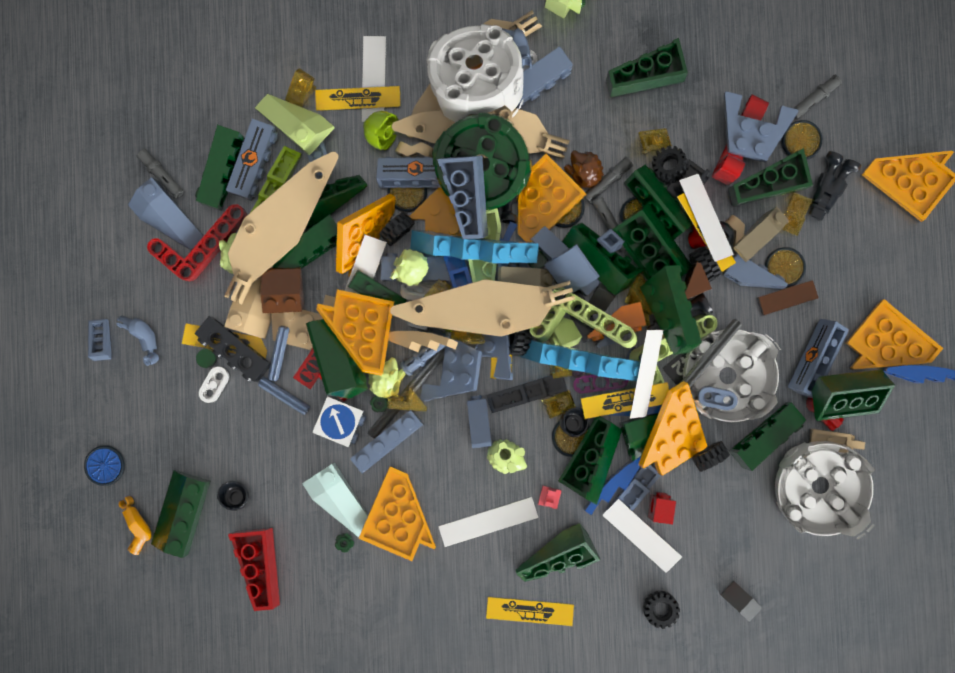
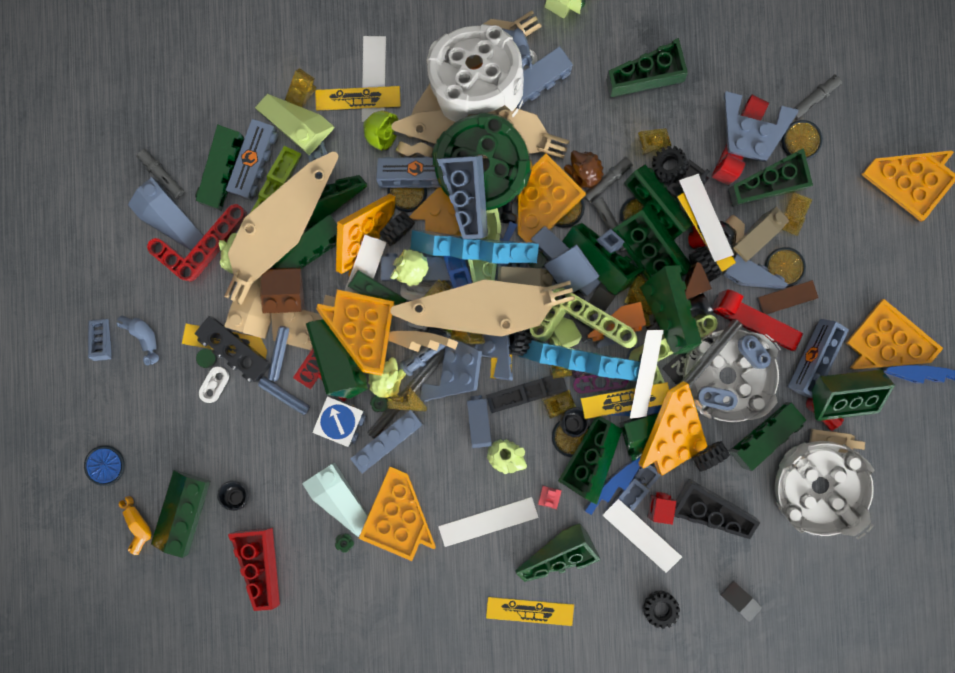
(707, 508): none -> black wedge
(730, 307): none -> red beam
(754, 353): none -> sand blue plate
(829, 187): black piece -> none

